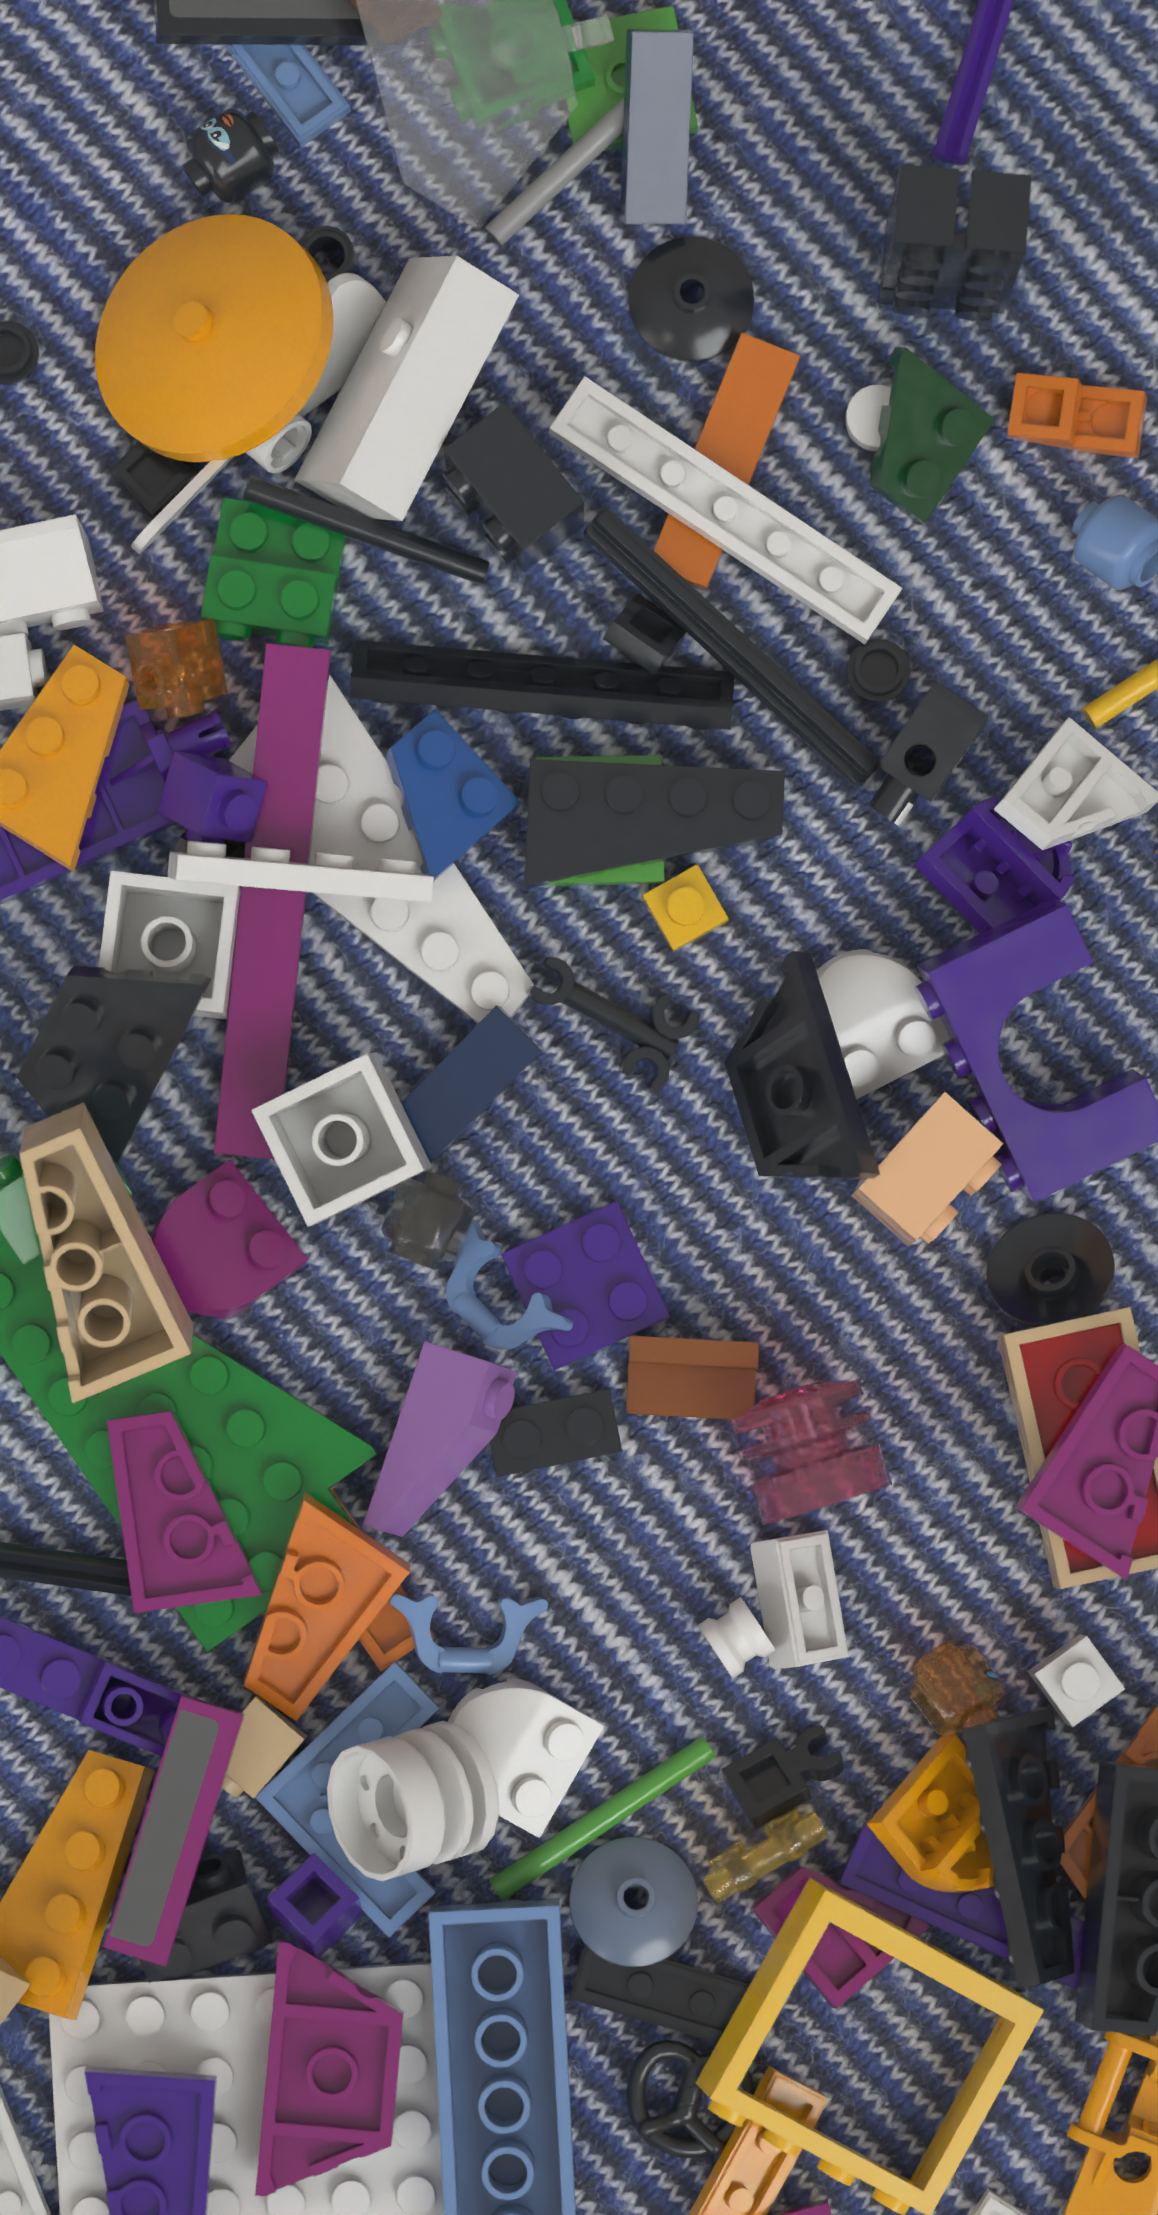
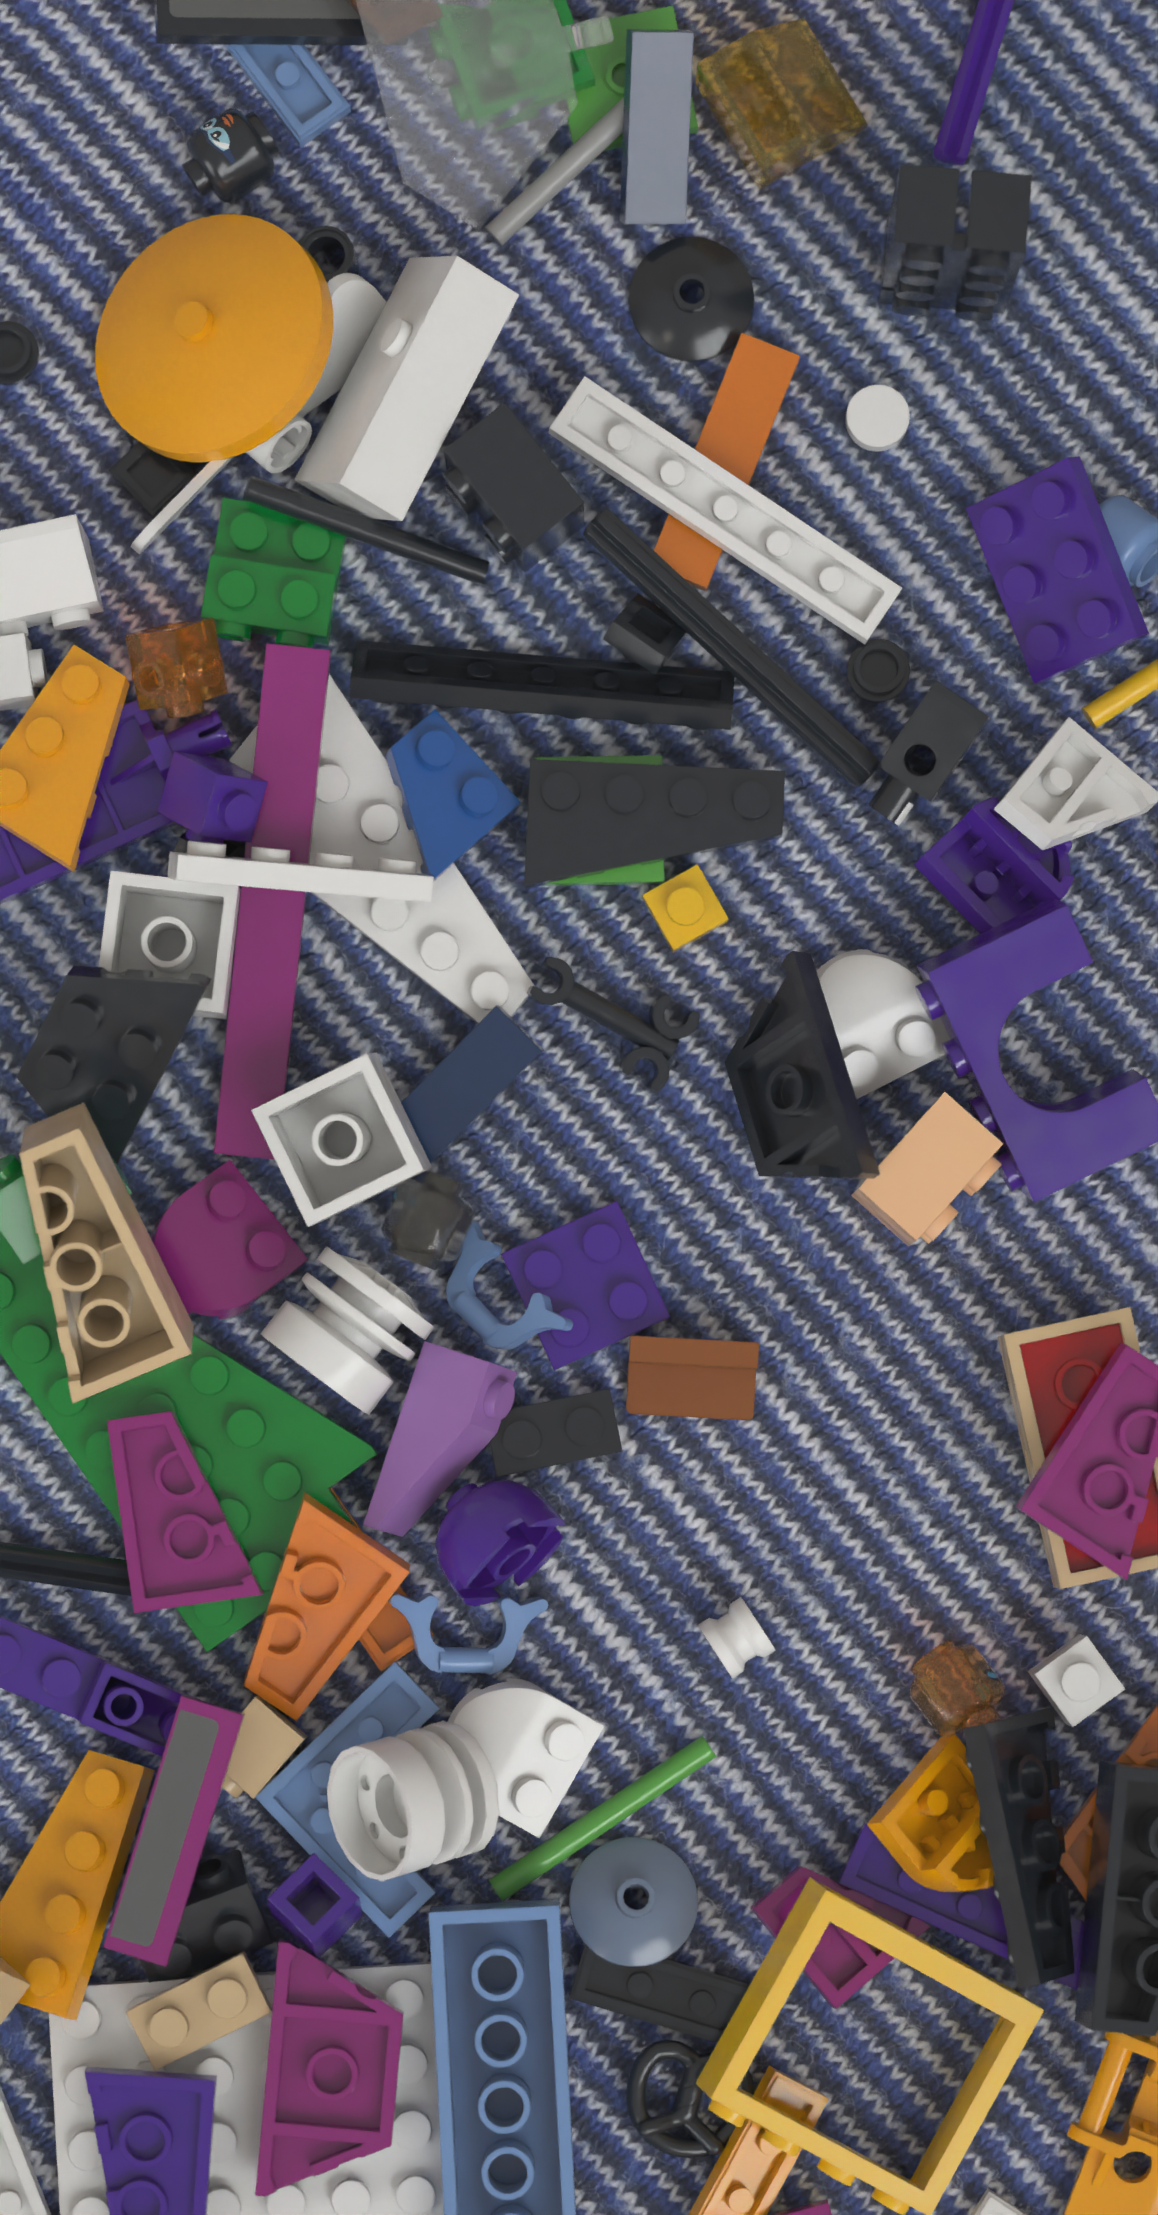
(199, 2010): none -> tan plate
(348, 1329): none -> white wheel
(492, 1536): none -> dark purple cylinder
(739, 1868): clear yellow plate -> none
(775, 1780): black plate -> none
(778, 99): none -> clear yellow slope
(799, 1599): white slope -> none
(810, 1451): clear pink wheel -> none
(923, 436): dark green wing -> none
(1044, 1249): black dish -> none
(1057, 570): none -> dark purple plate
(1077, 416): orange slope -> none

